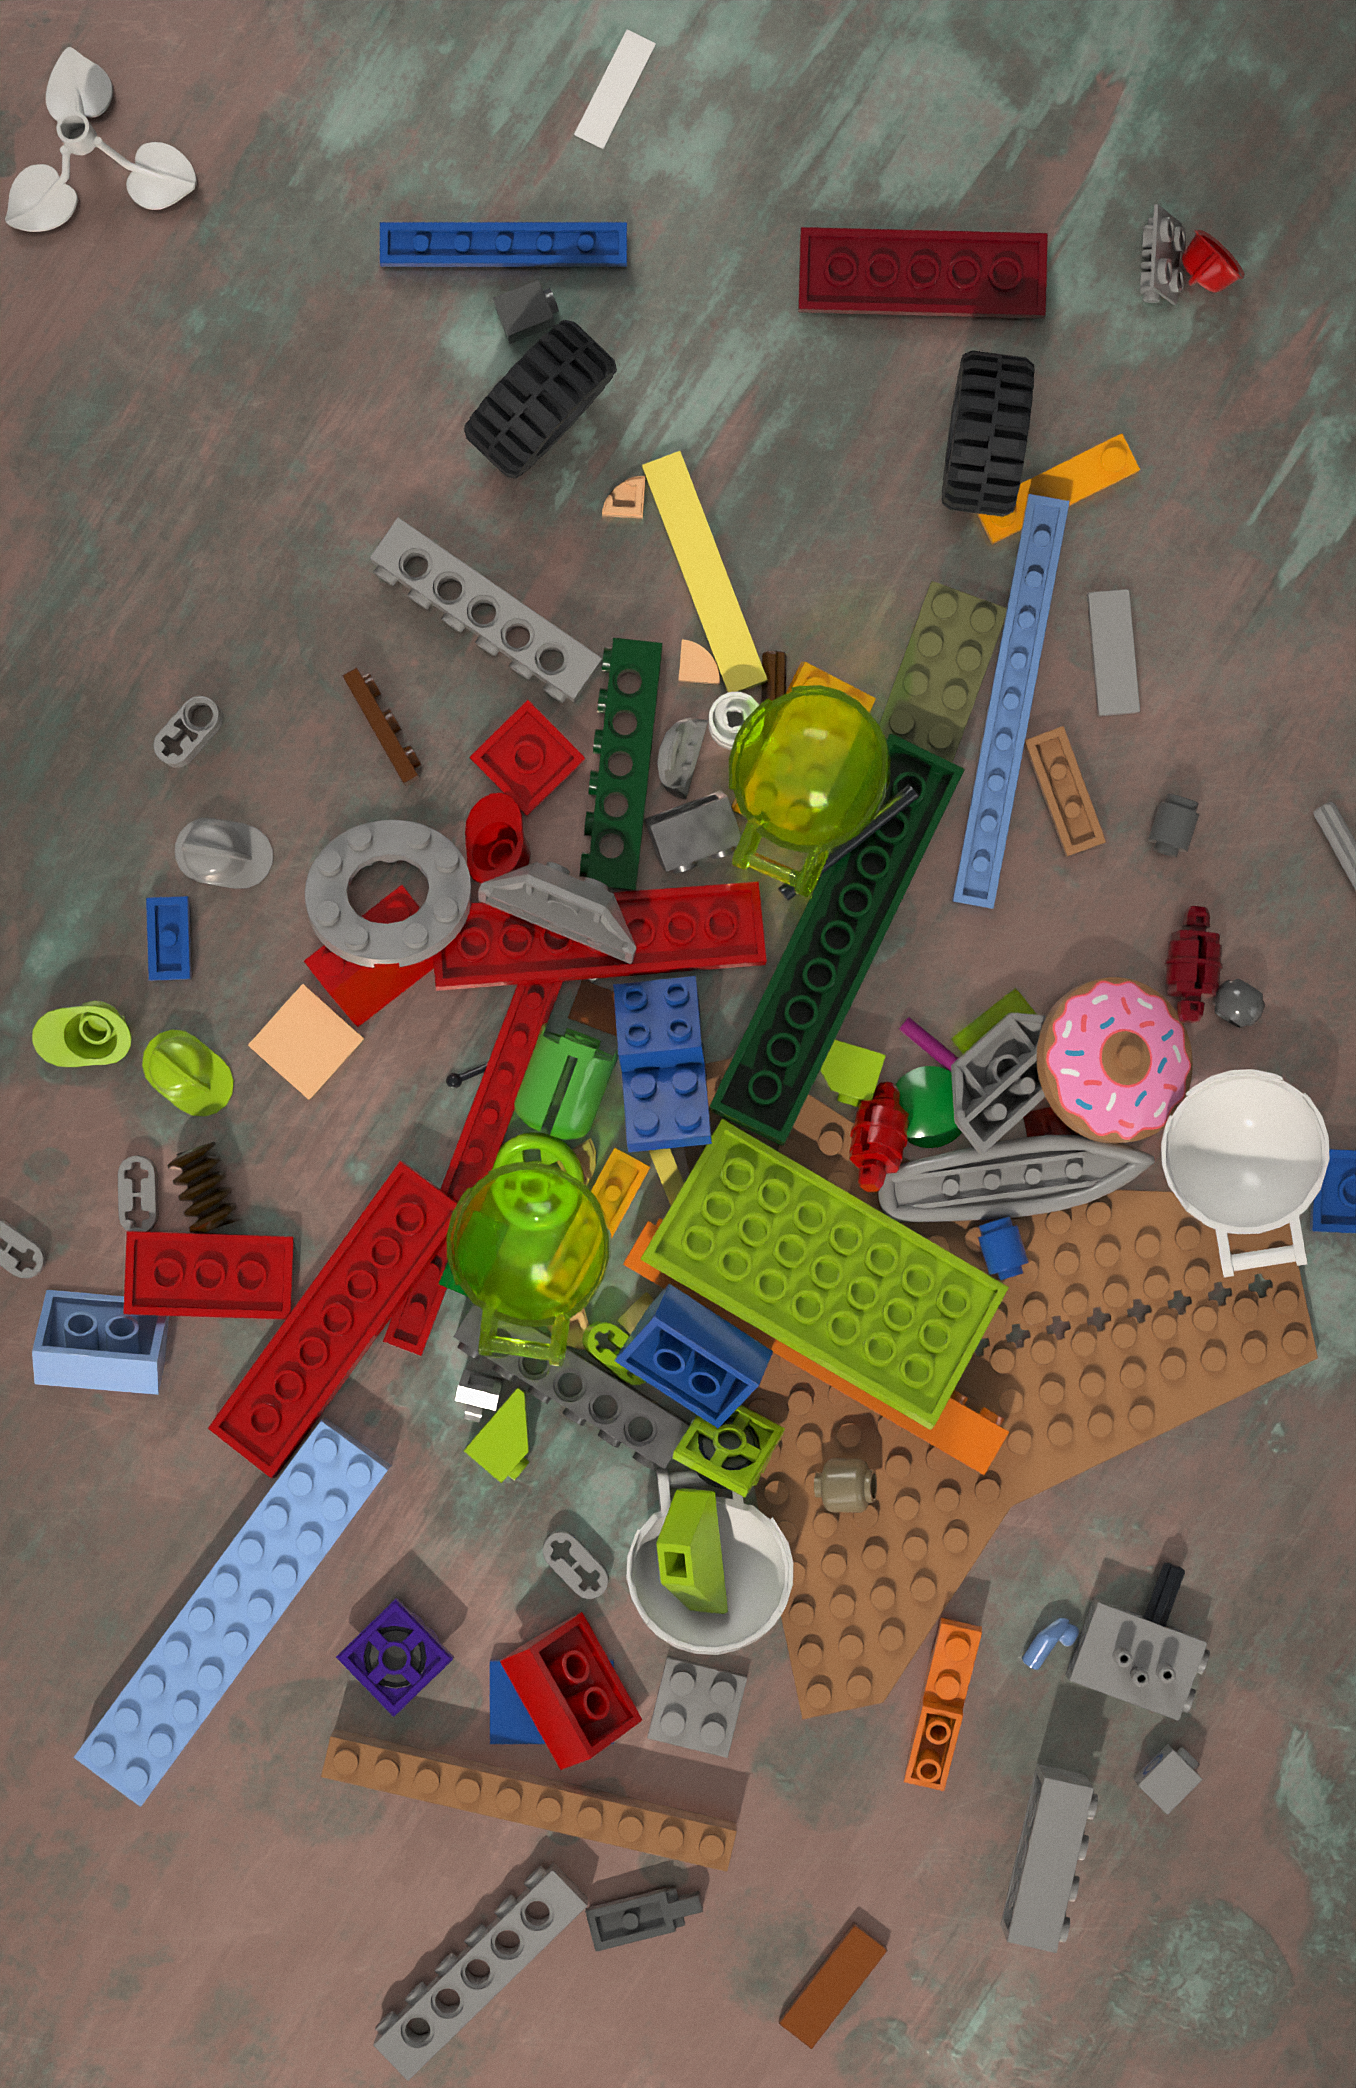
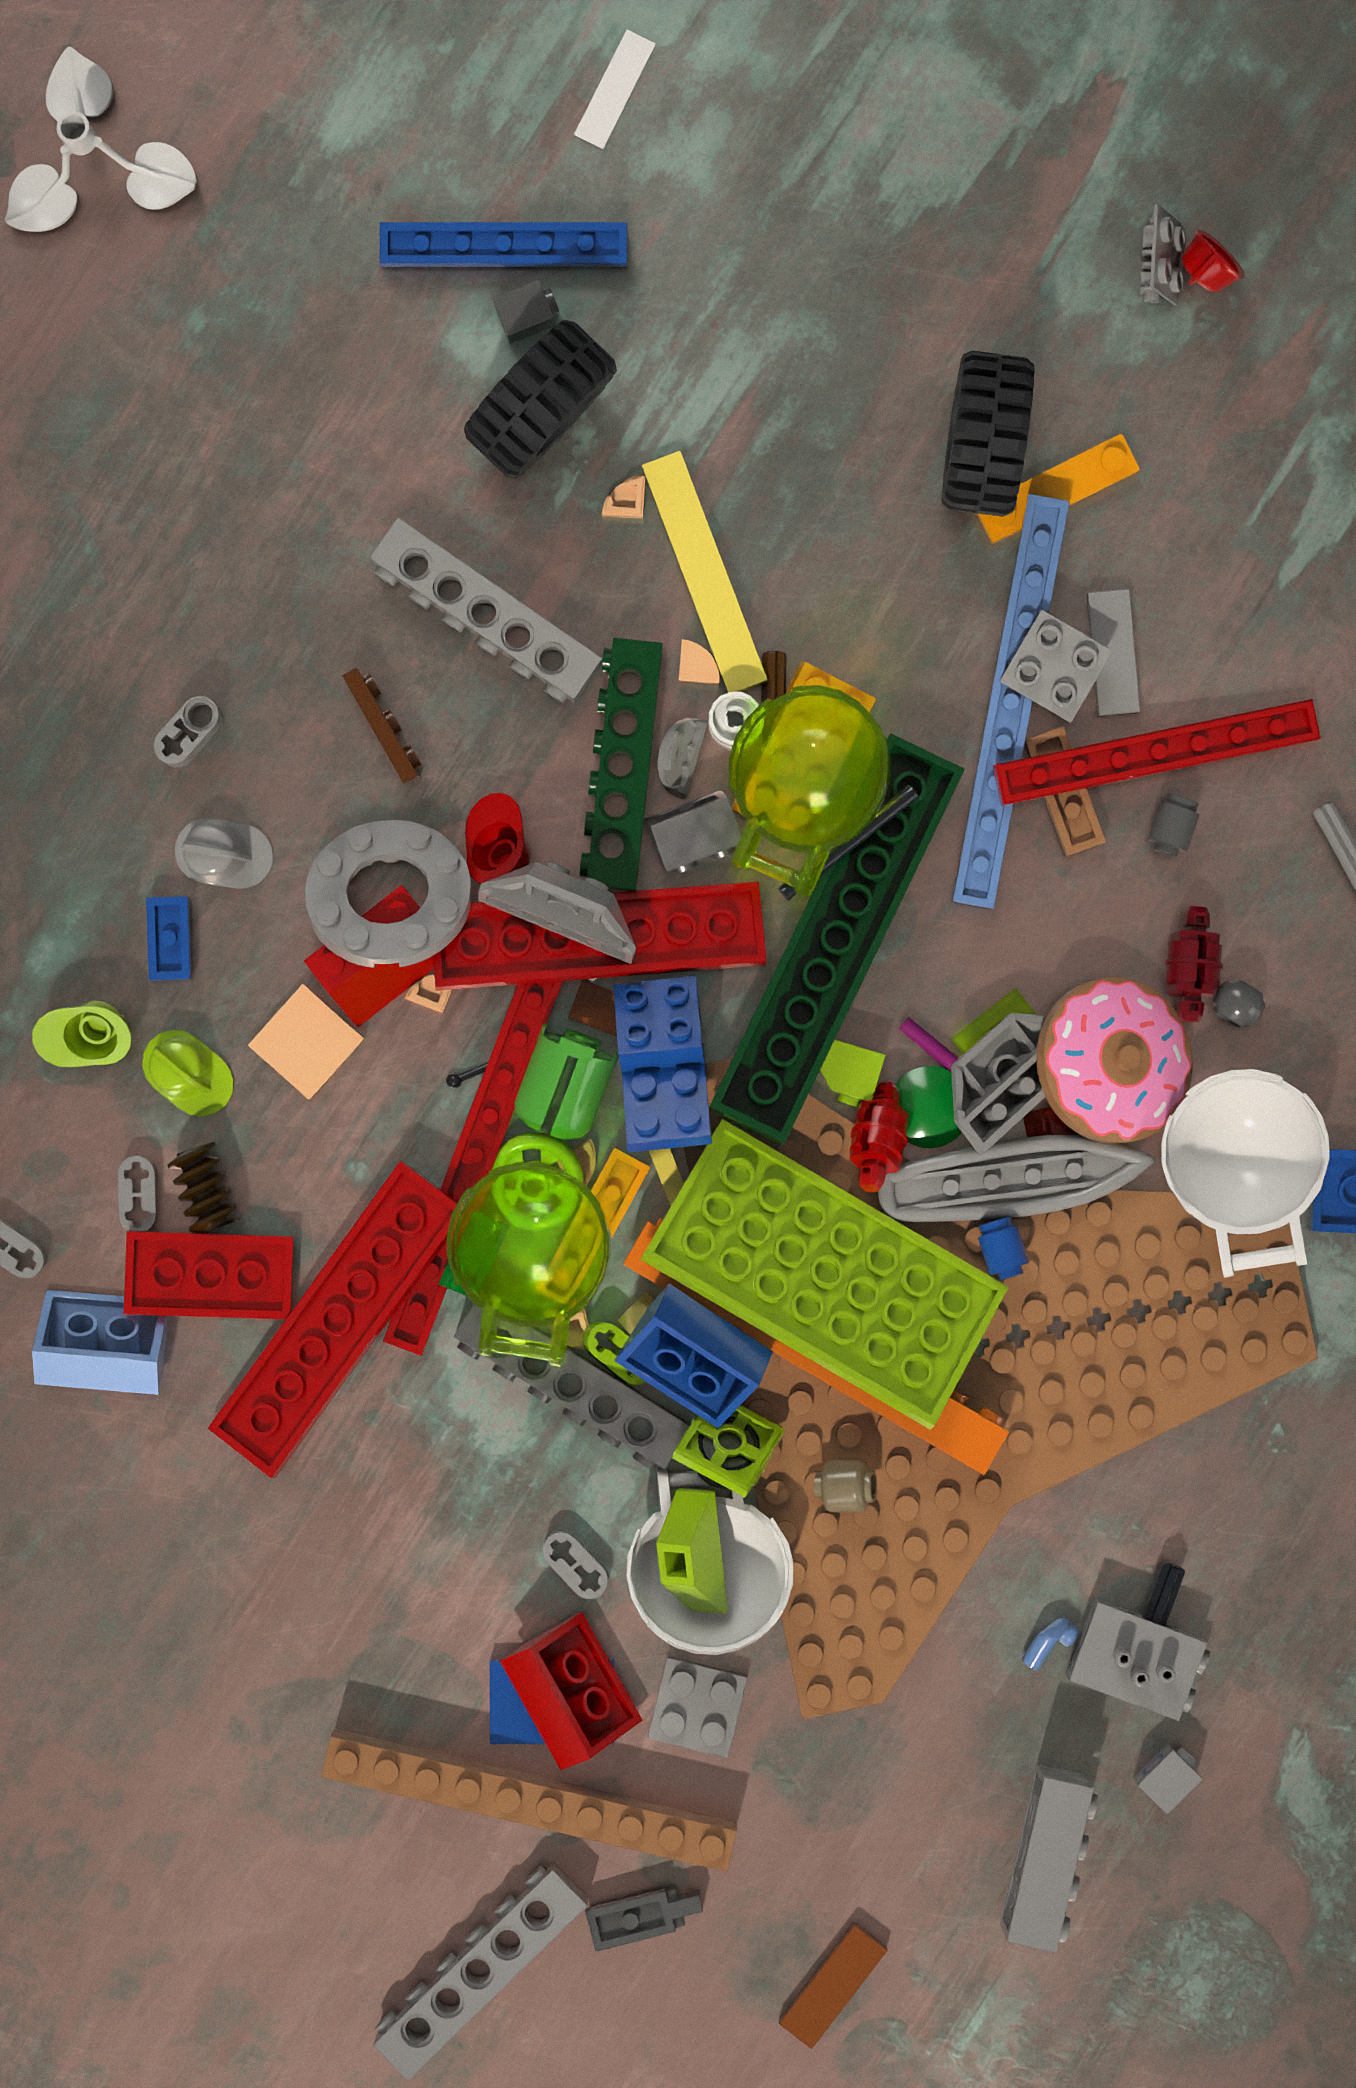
(232, 1611): light blue brick -> none
(395, 1656): dark purple piece -> none
(424, 993): none -> light nougat tile
(478, 1392): light grey tile -> none
(504, 1439): lime slope -> none
(527, 758): red plate -> none
(922, 272): dark red plate -> none
(942, 670): olive plate -> none
(942, 1704): orange slope -> none
(1056, 666): none -> light grey hinge
(1156, 752): none -> red tile

